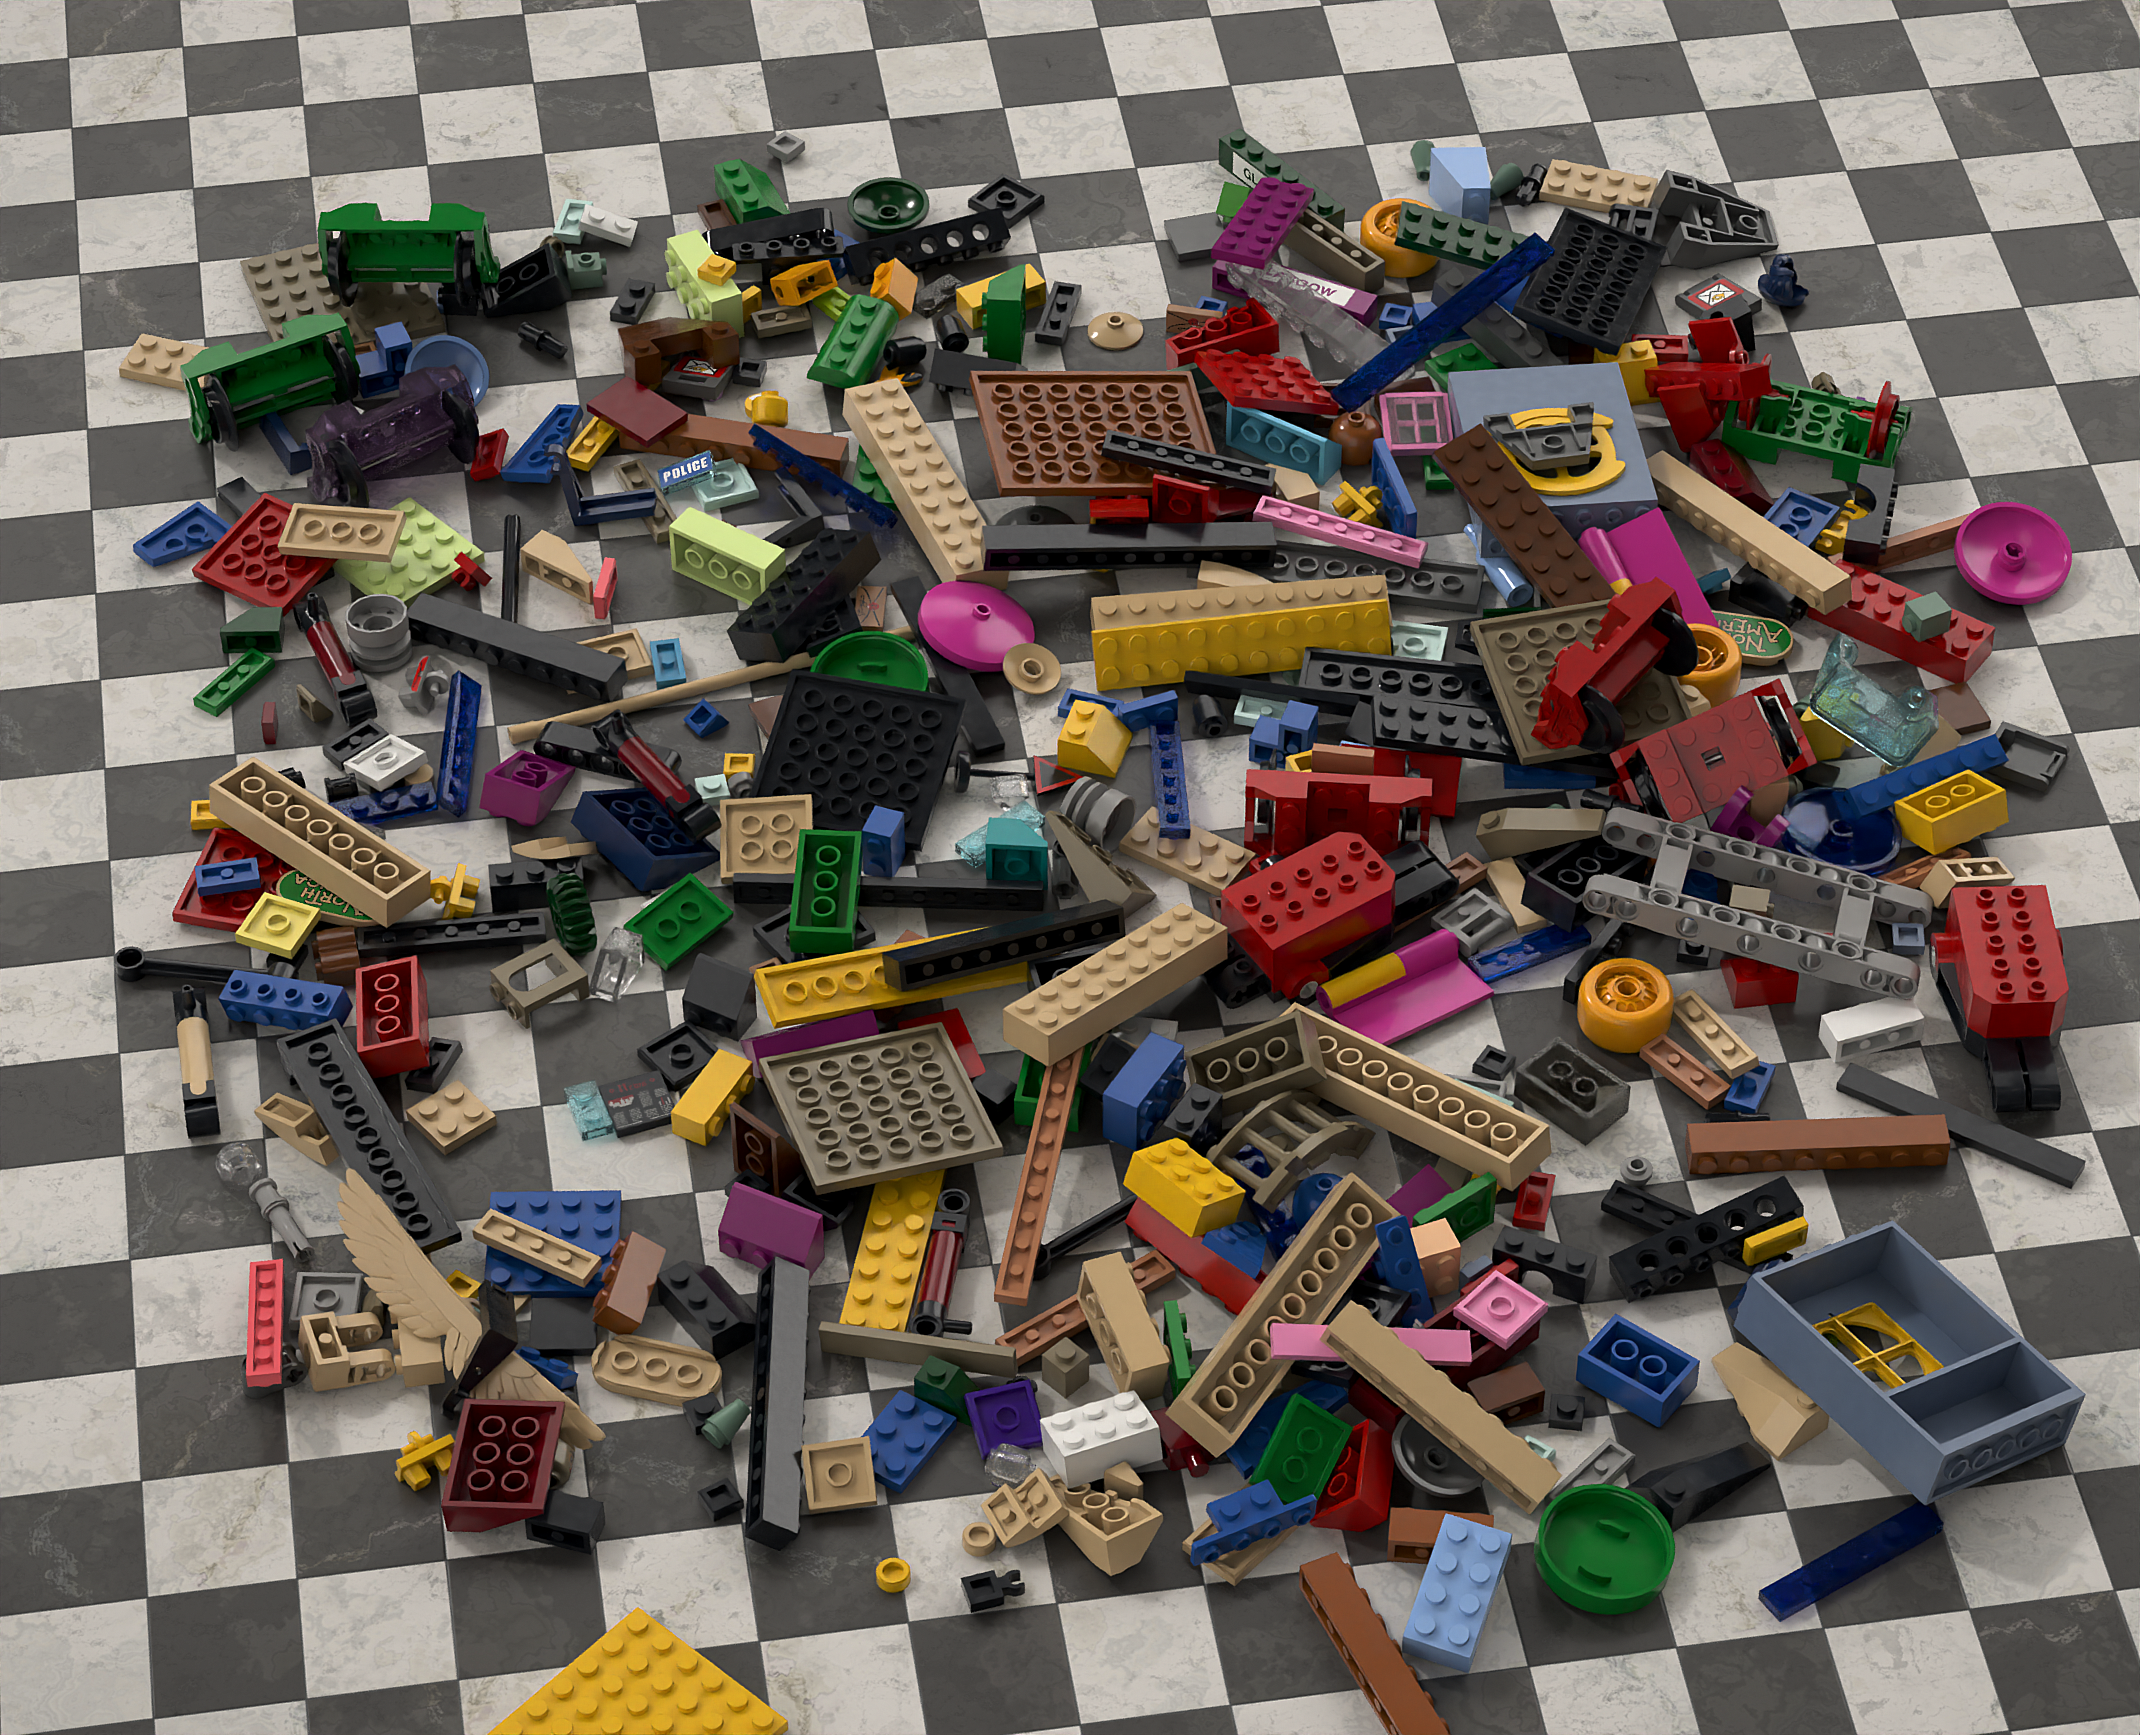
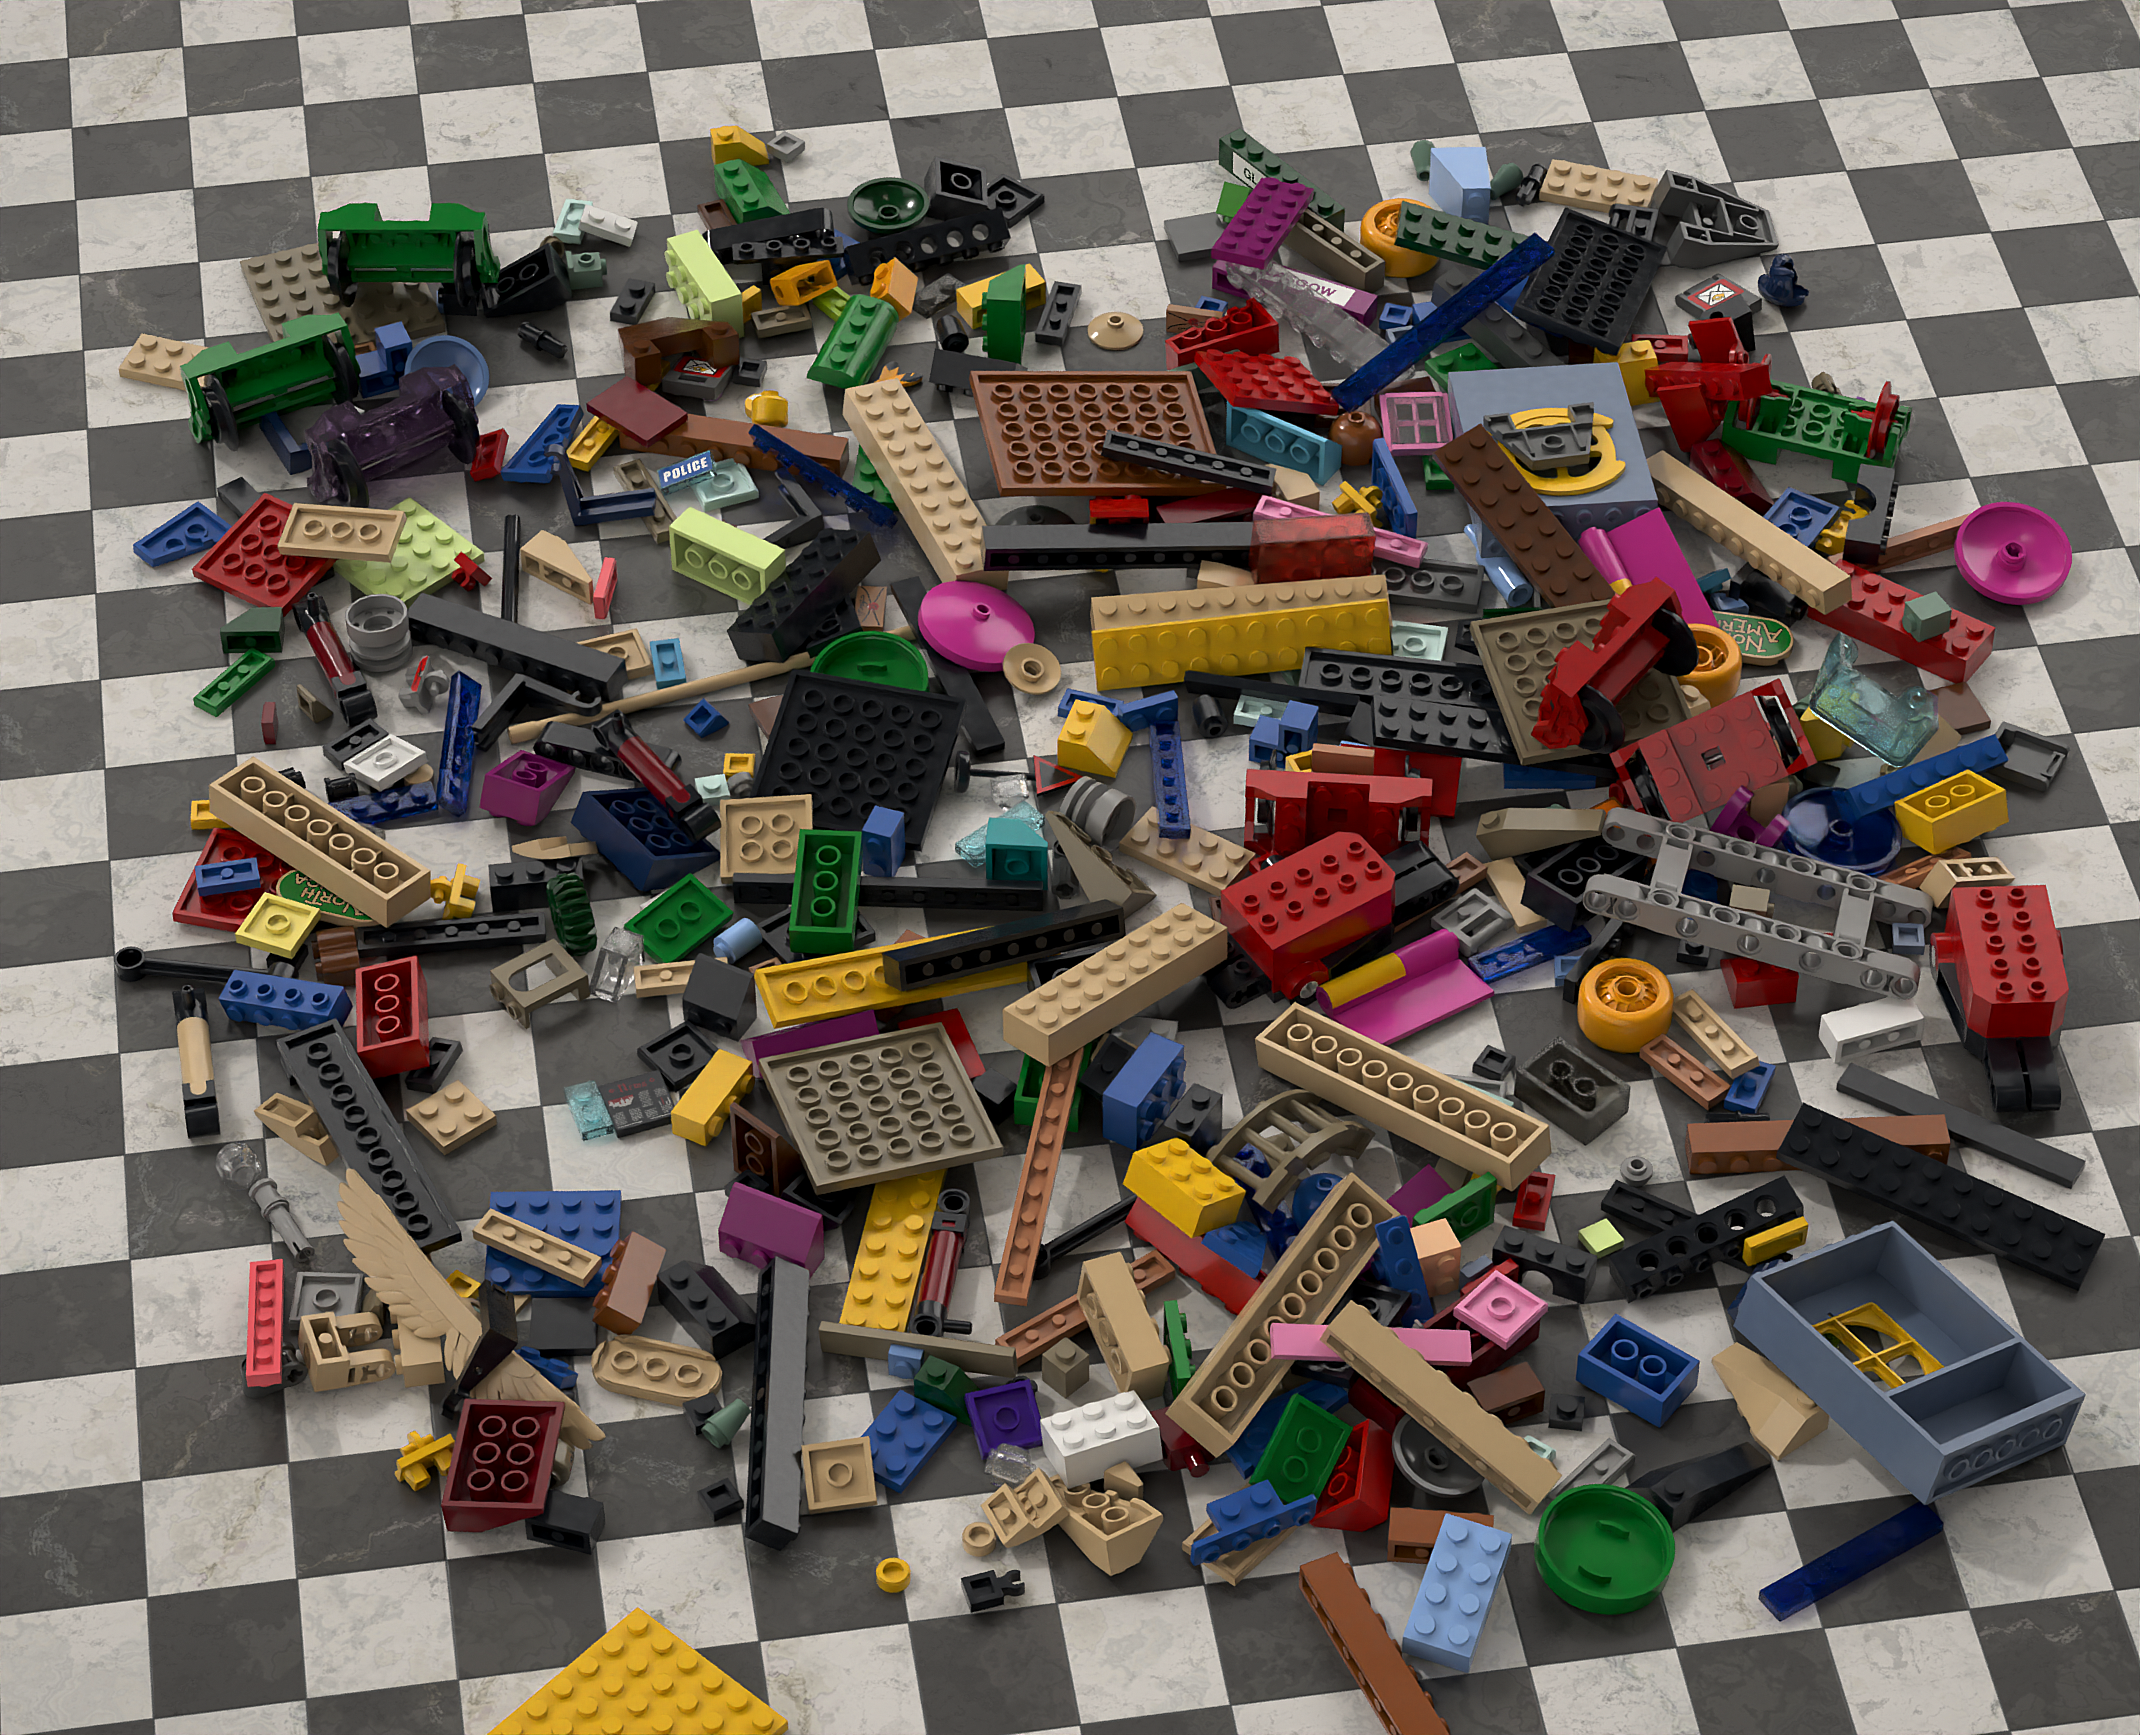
(513, 699): none -> black hinge
(663, 978): none -> tan plate
(716, 270): yellow plate -> none
(735, 143): none -> yellow slope
(737, 940): none -> light blue brick
(904, 351): black brick -> none
(904, 1361): none -> medium blue plate
(955, 189): none -> black slope
(1183, 501): red slope -> none
(1259, 1062): dark tan brick -> none
(1311, 548): none -> clear red brick
(1562, 966): none -> medium blue tile
(1601, 1238): none -> yellowish green tile
(1606, 802): black pin -> none
(1727, 604): none -> medium blue tile
(1941, 1196): none -> black plate

